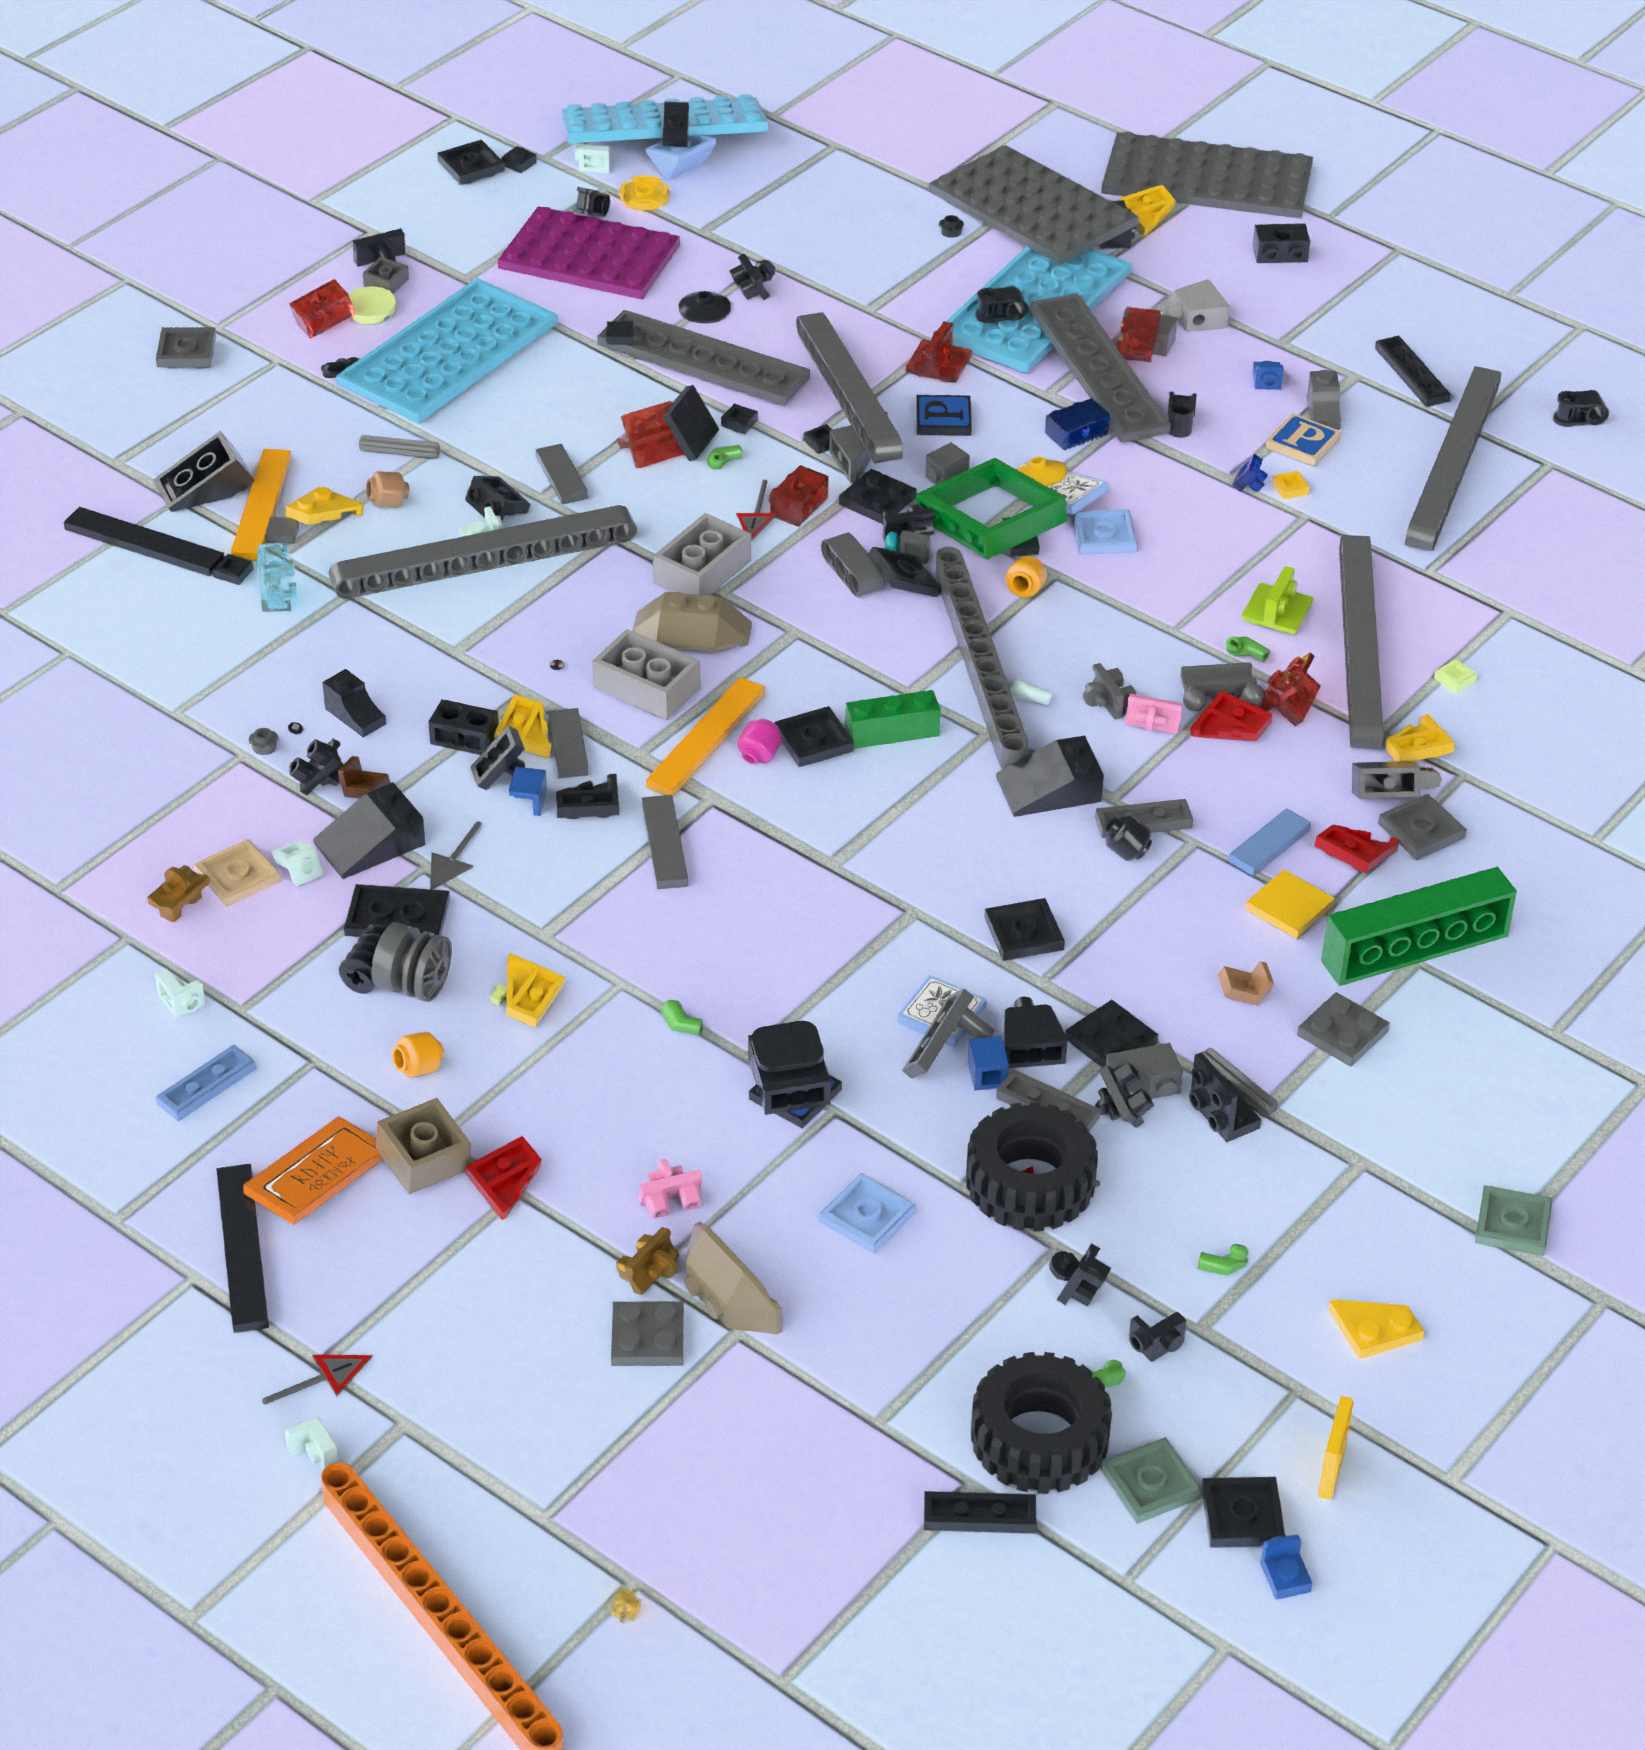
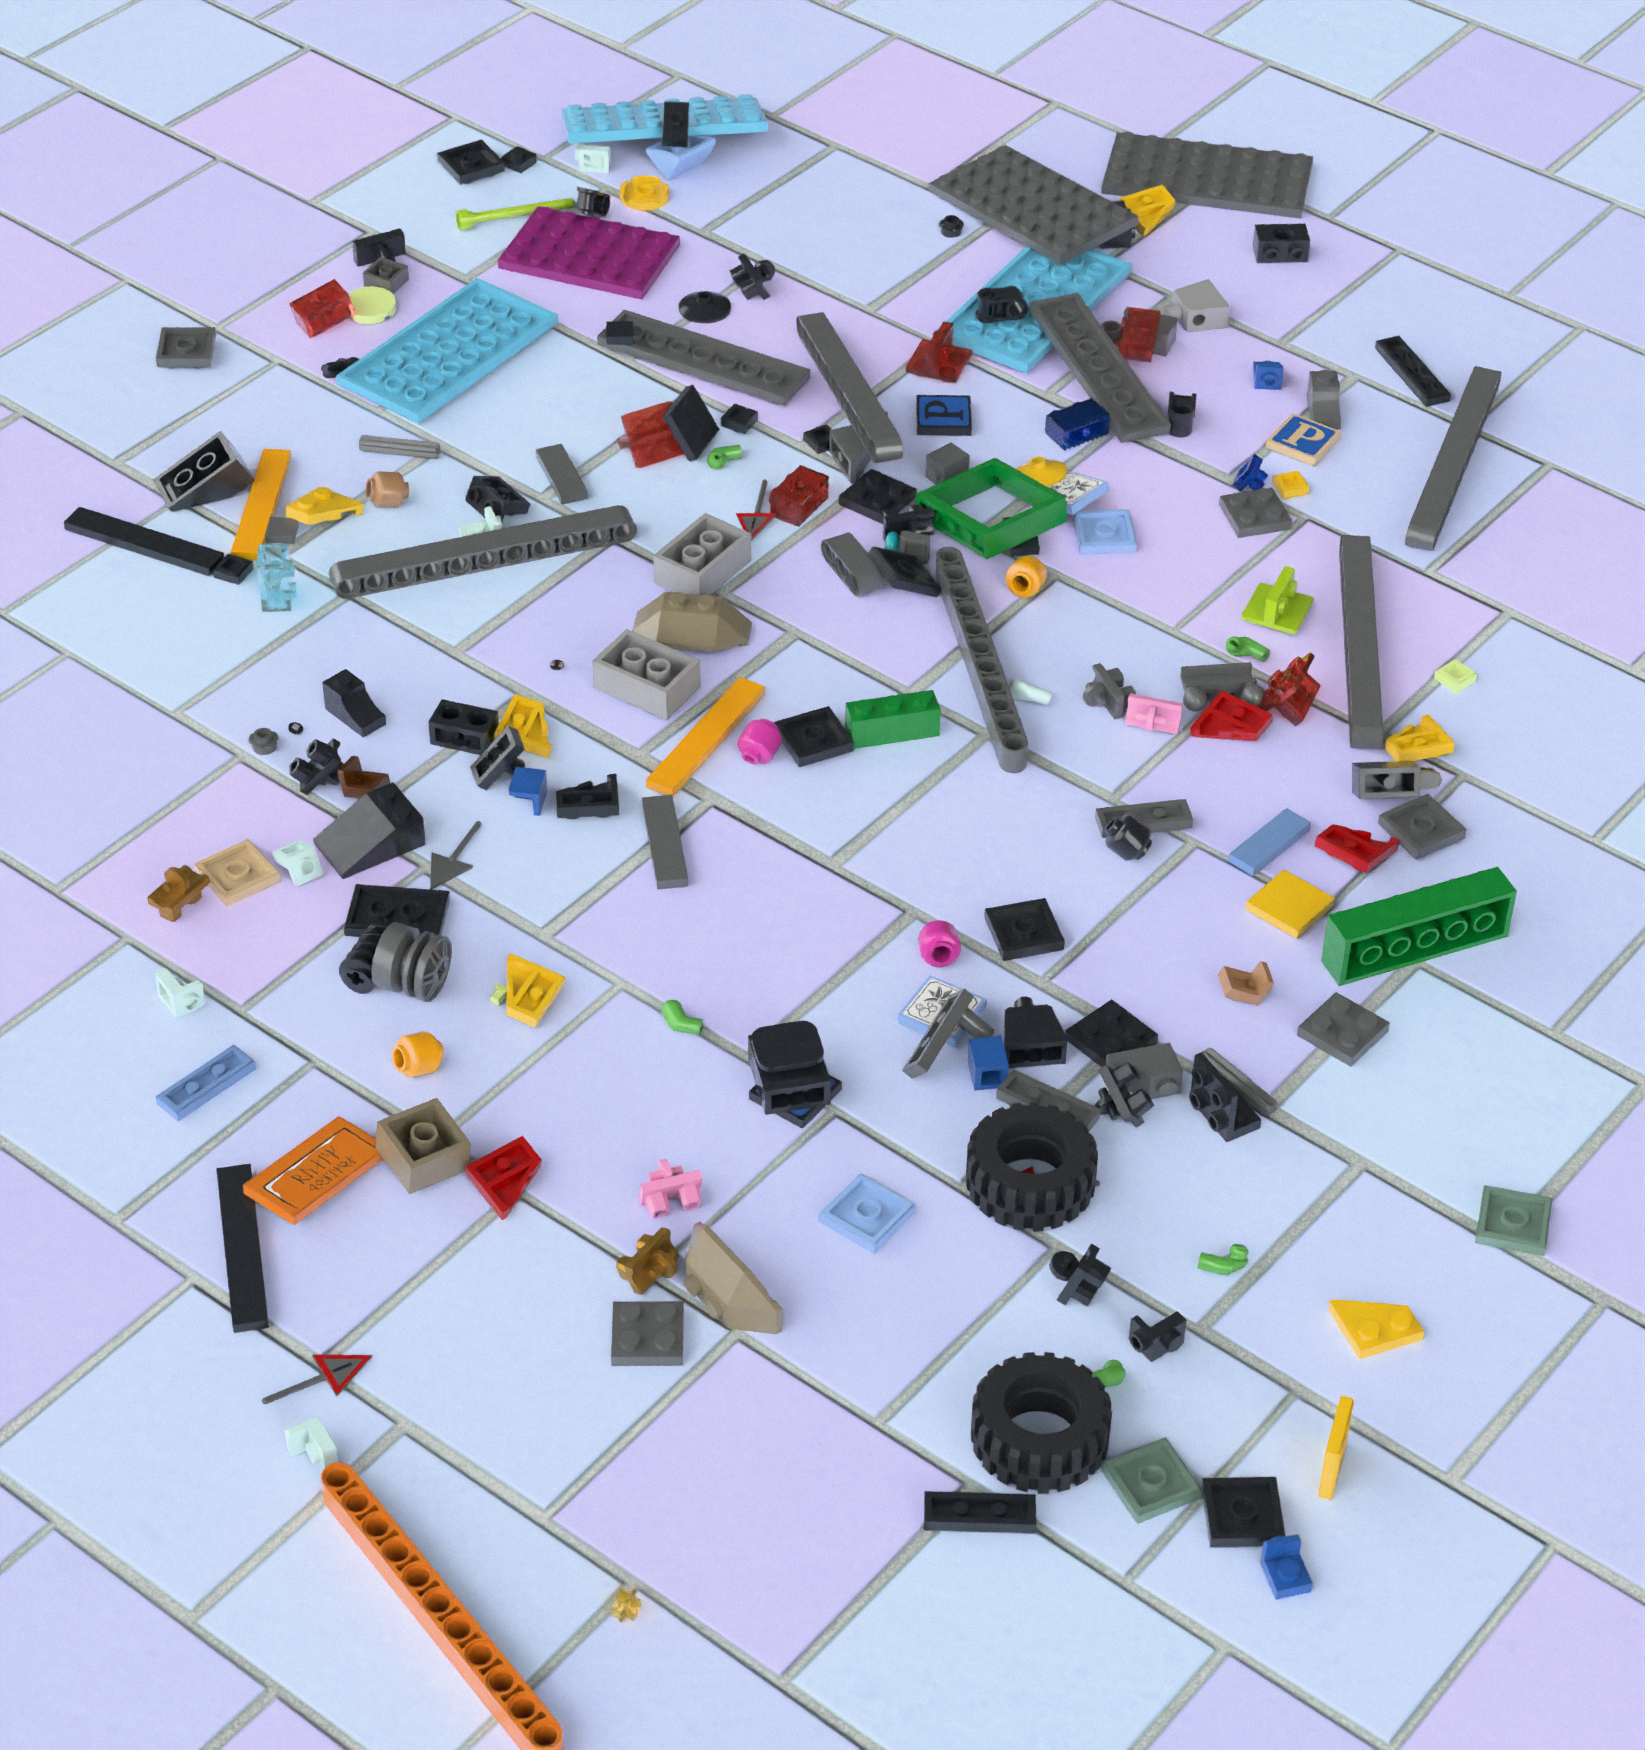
(466, 218): none -> lime piece
(568, 743): dark grey tile -> none
(939, 943): none -> dark pink head
(1053, 778): black slope -> none
(1113, 330): none -> dark grey plate
(1255, 512): none -> dark grey plate
(1581, 408): black piece -> none

